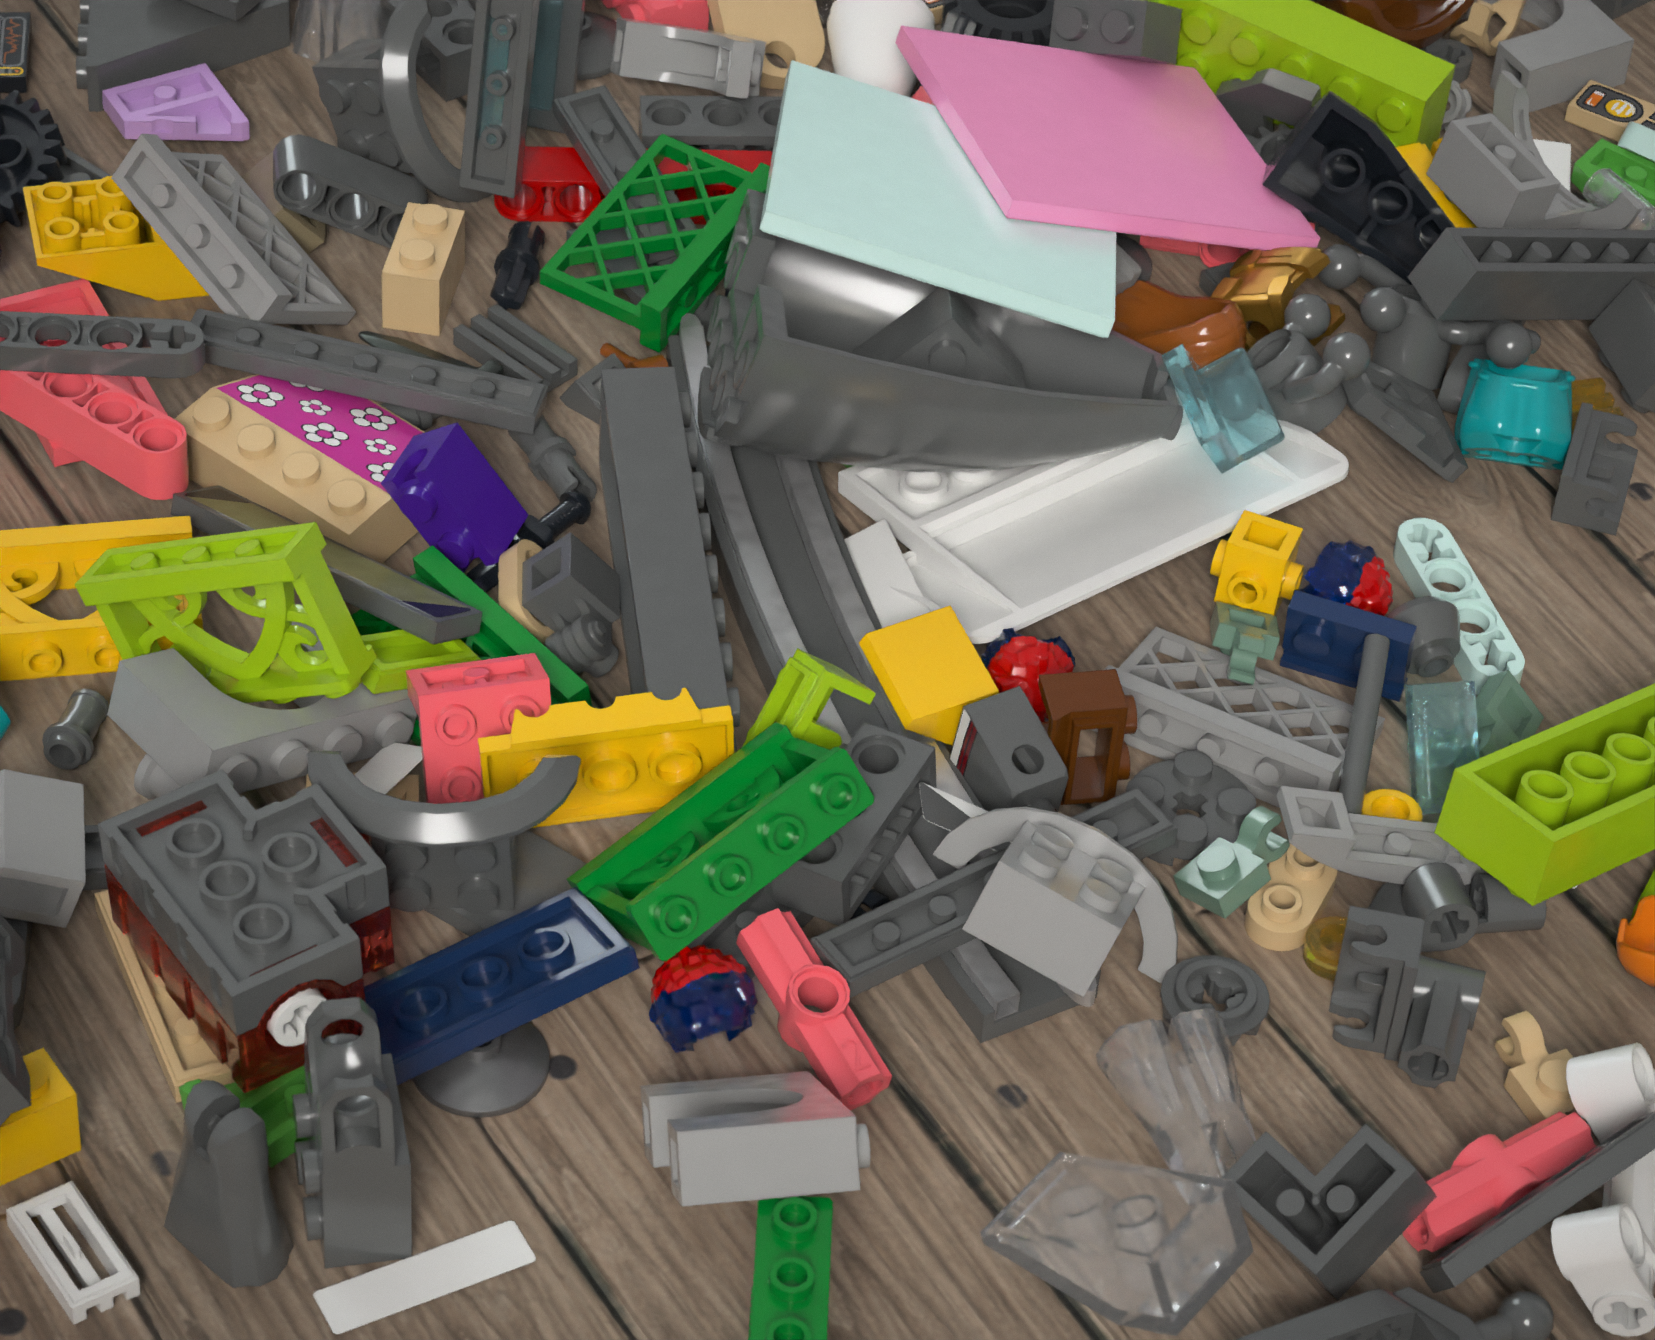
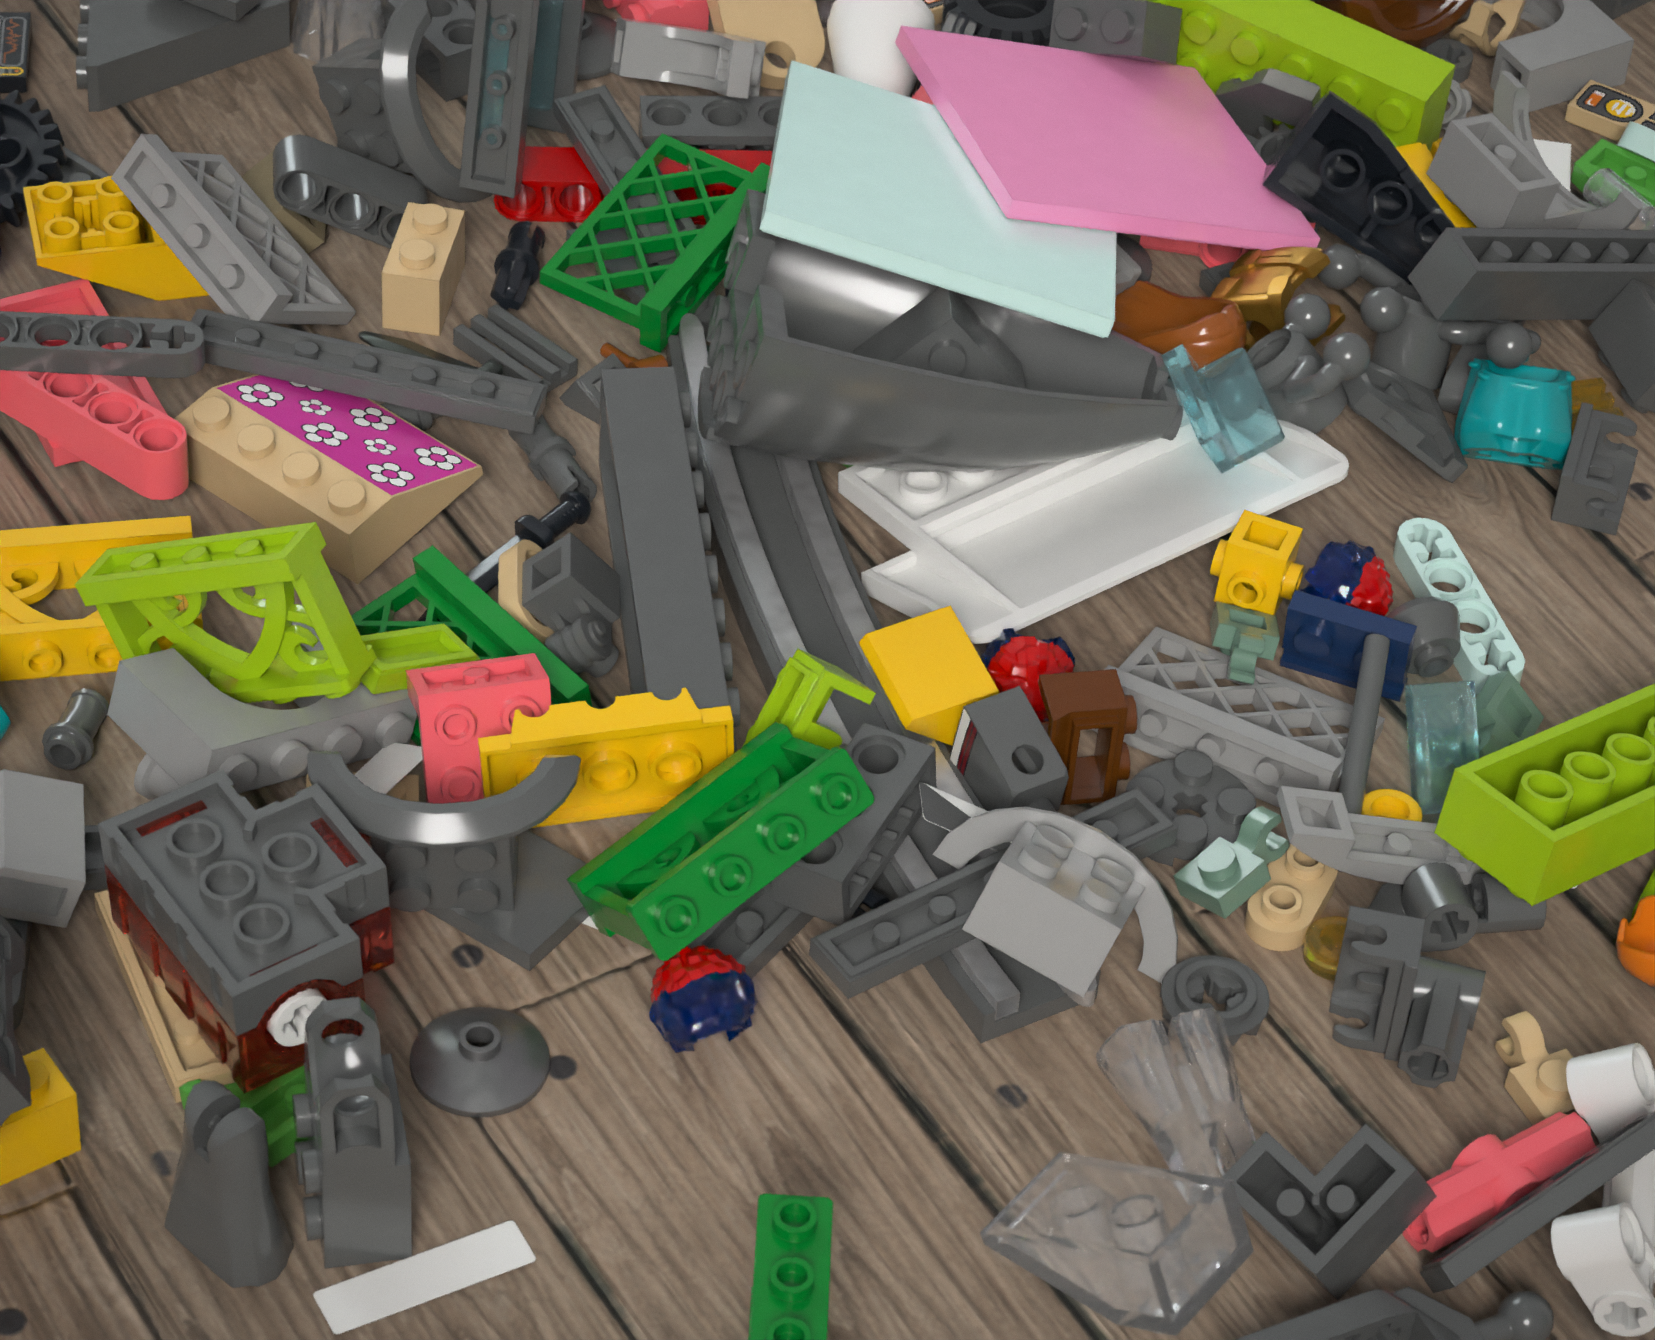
(95, 1291): white tile -> none
(177, 107): lavender wing -> none
(359, 578): tile -> none
(454, 497): dark purple brick -> none
(496, 982): dark blue tile -> none
(752, 1138): light grey arch -> none
(830, 1039): coral piece -> none
(880, 566): white sticker -> none

